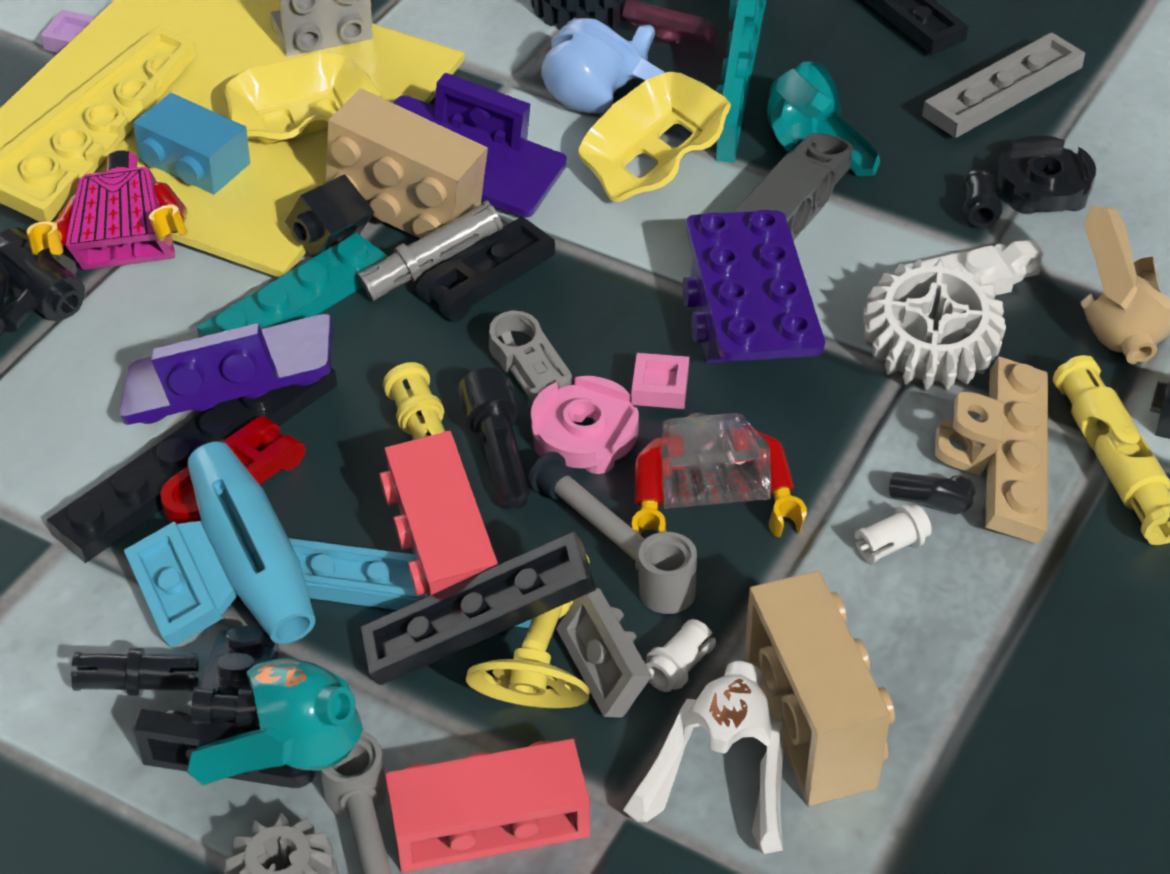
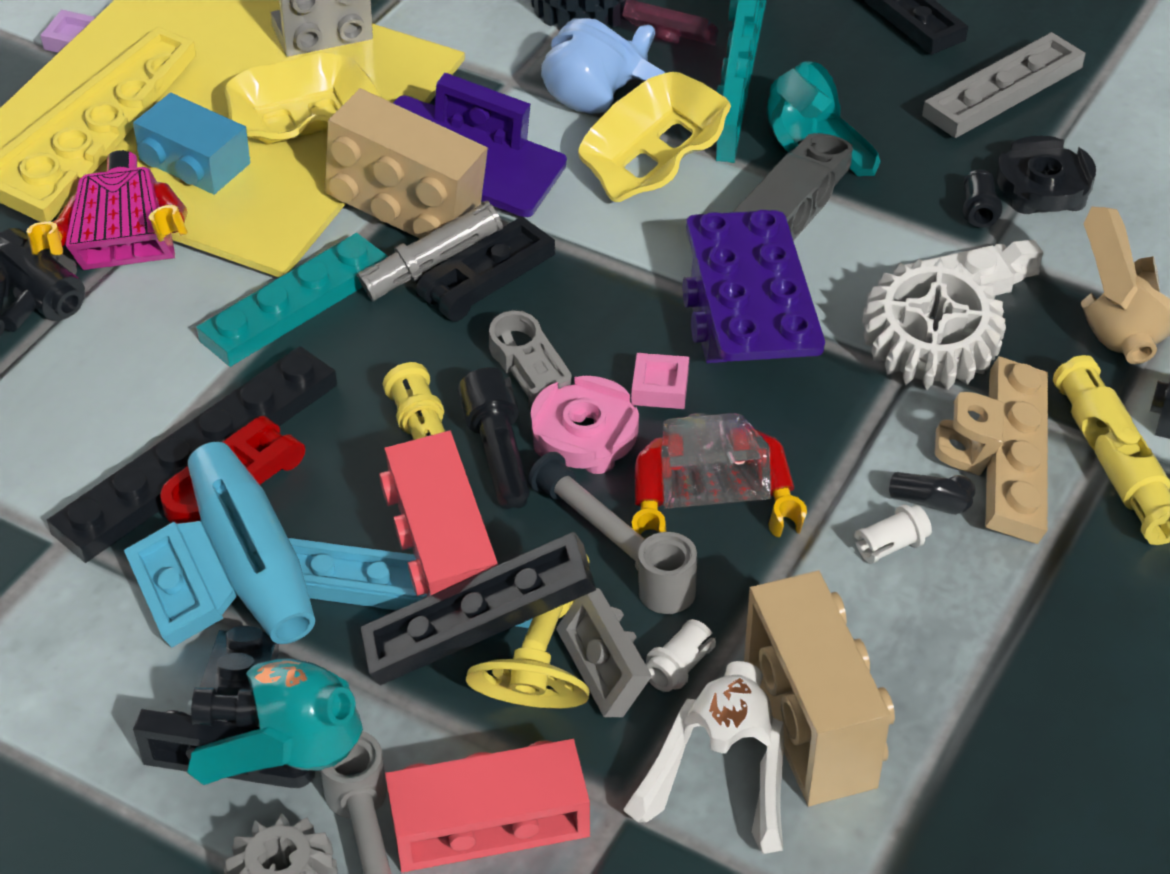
(134, 671): black pin -> none
(226, 367): dark purple bracket -> none
(328, 215): black brick -> none

